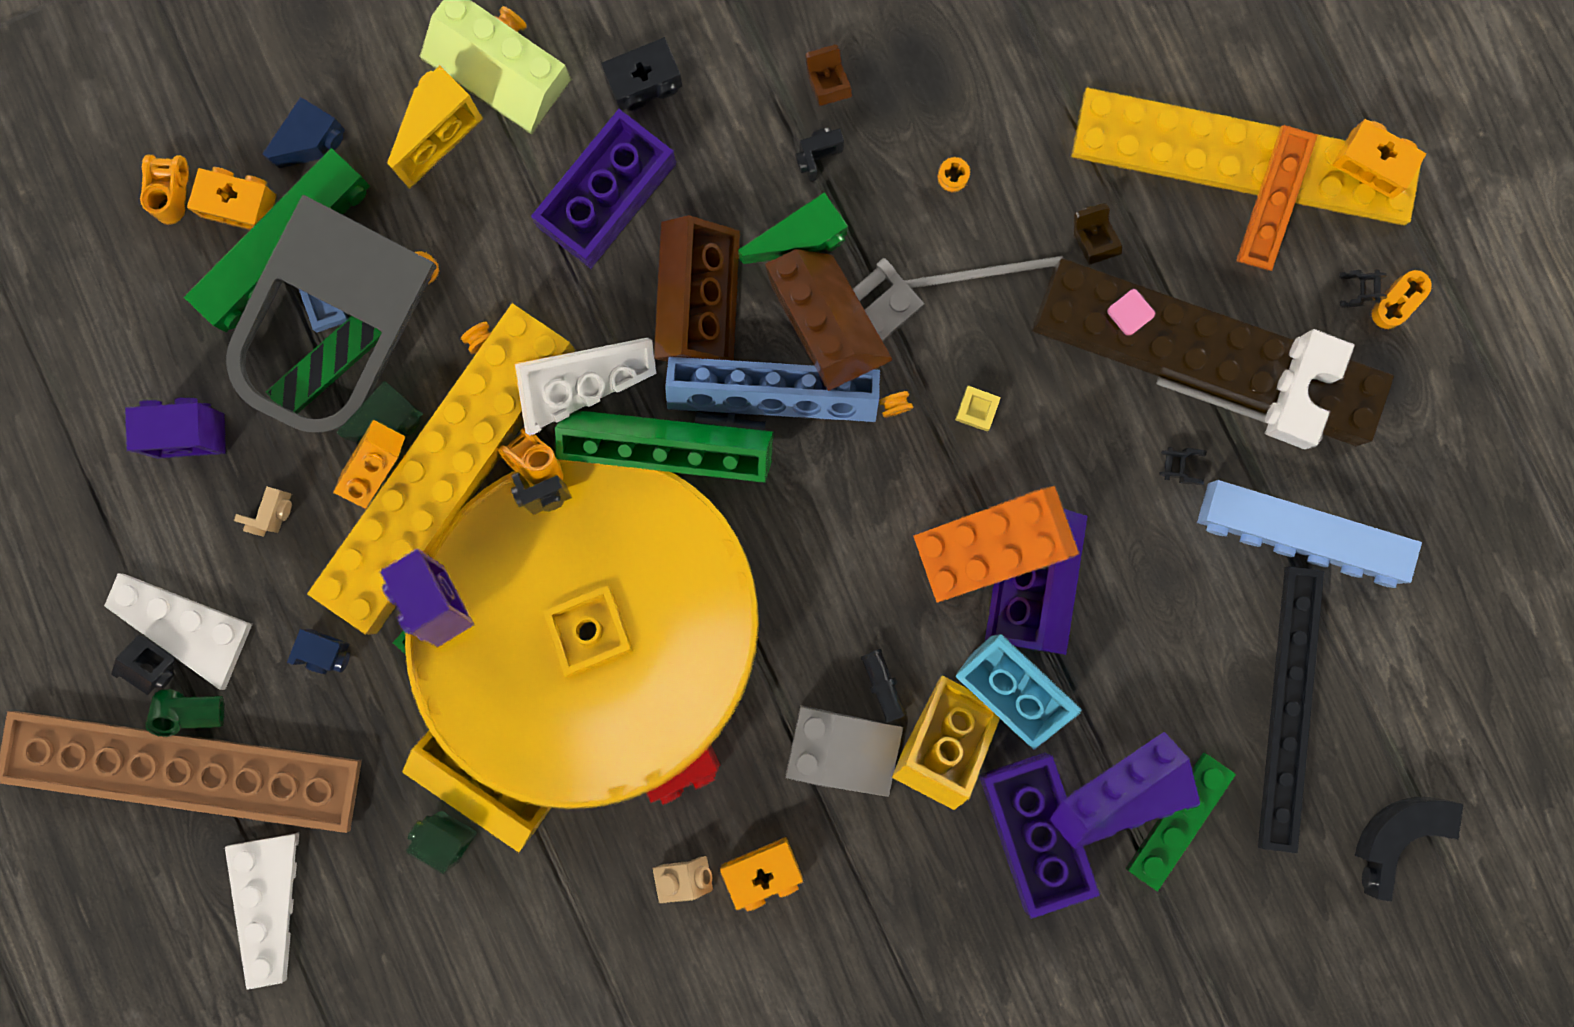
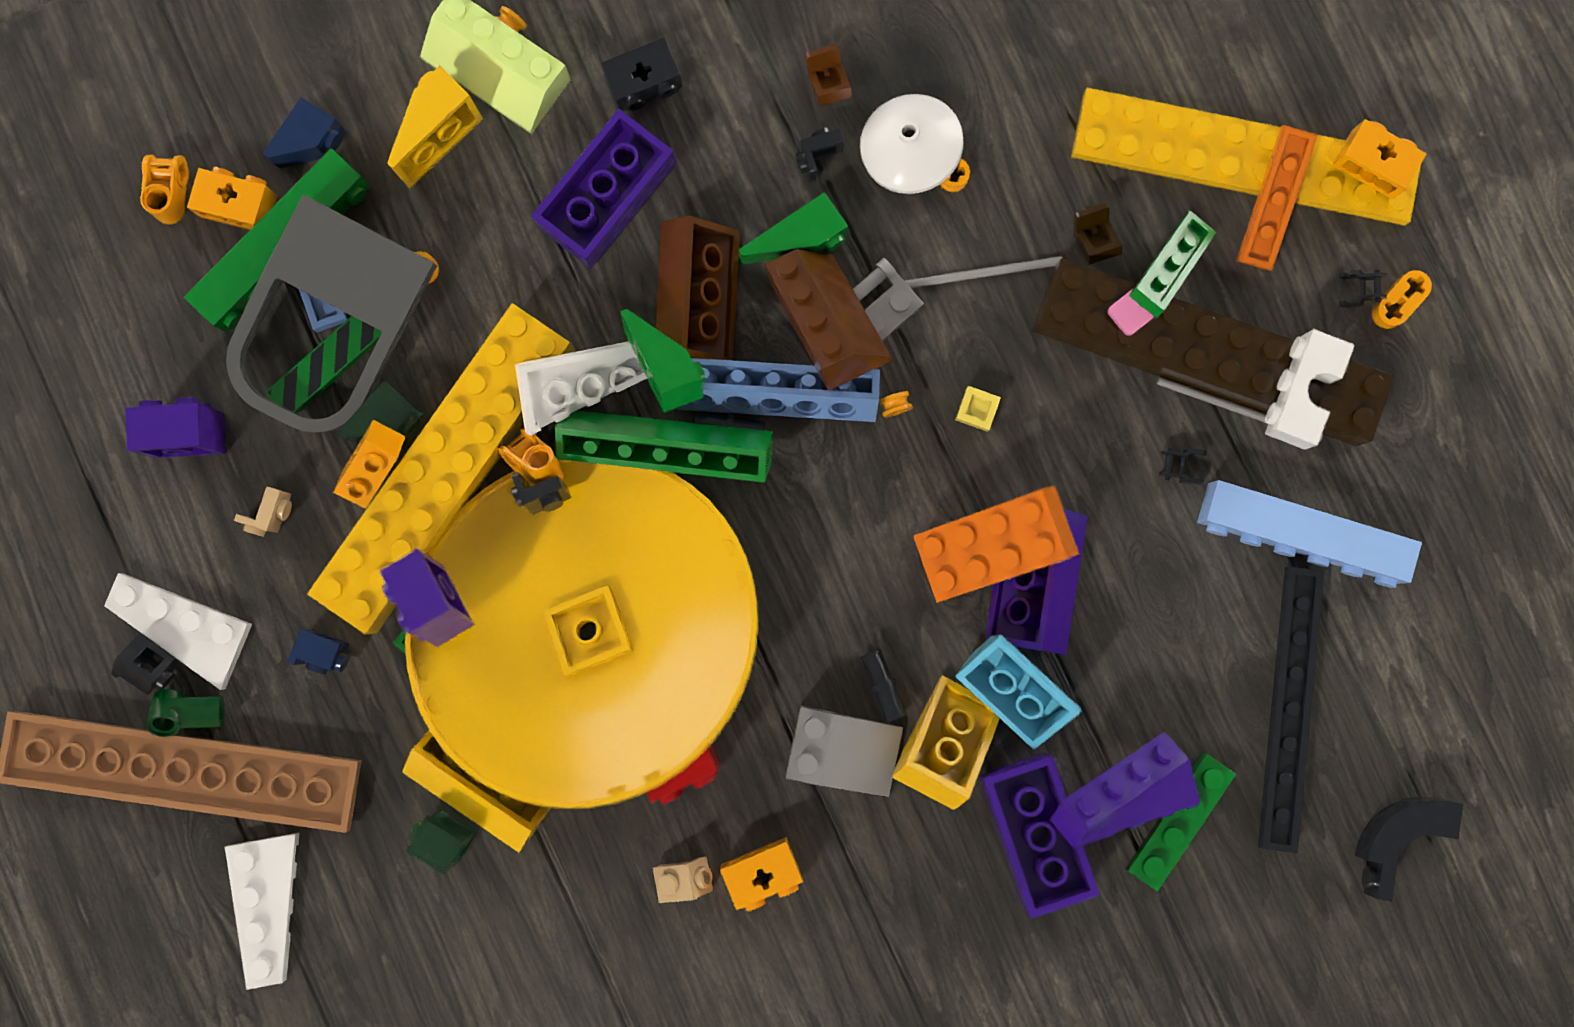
(476, 336): light orange bush -> none
(665, 363): none -> green slope
(916, 161): none -> white dish
(1172, 264): none -> plate

